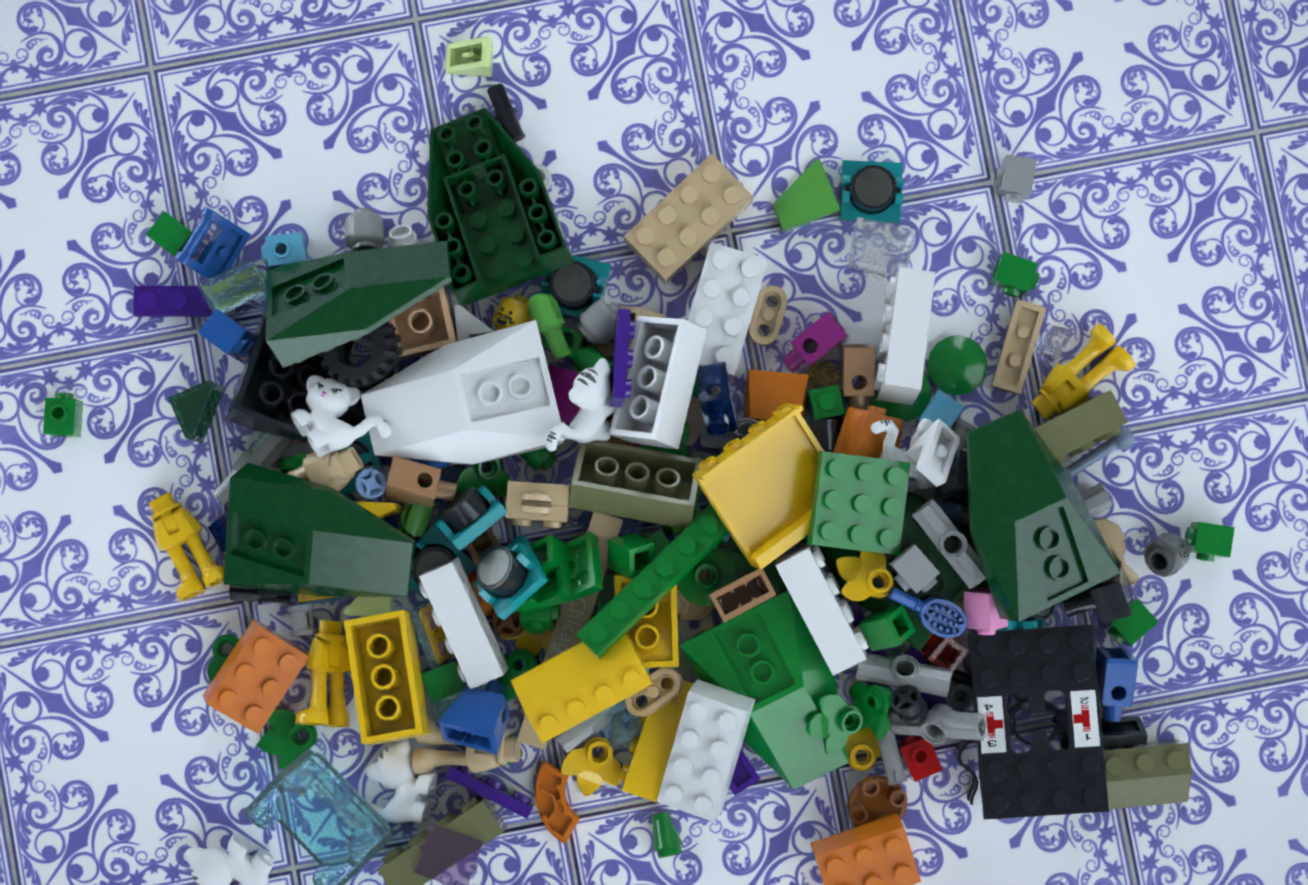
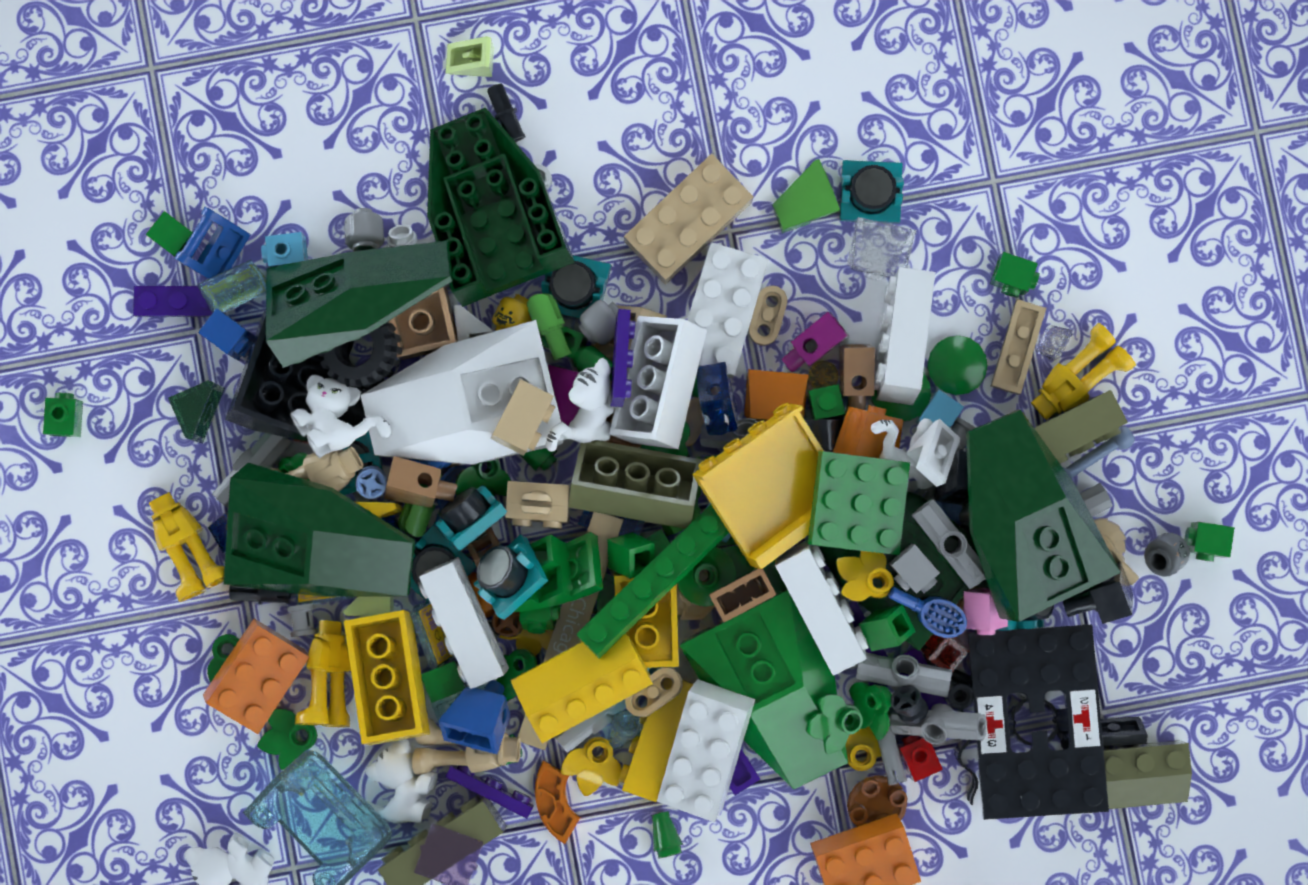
(522, 418): none -> tan brick
(1015, 178): light grey brick -> none
(1115, 669): blue torso -> none
(1132, 628): green brick -> none

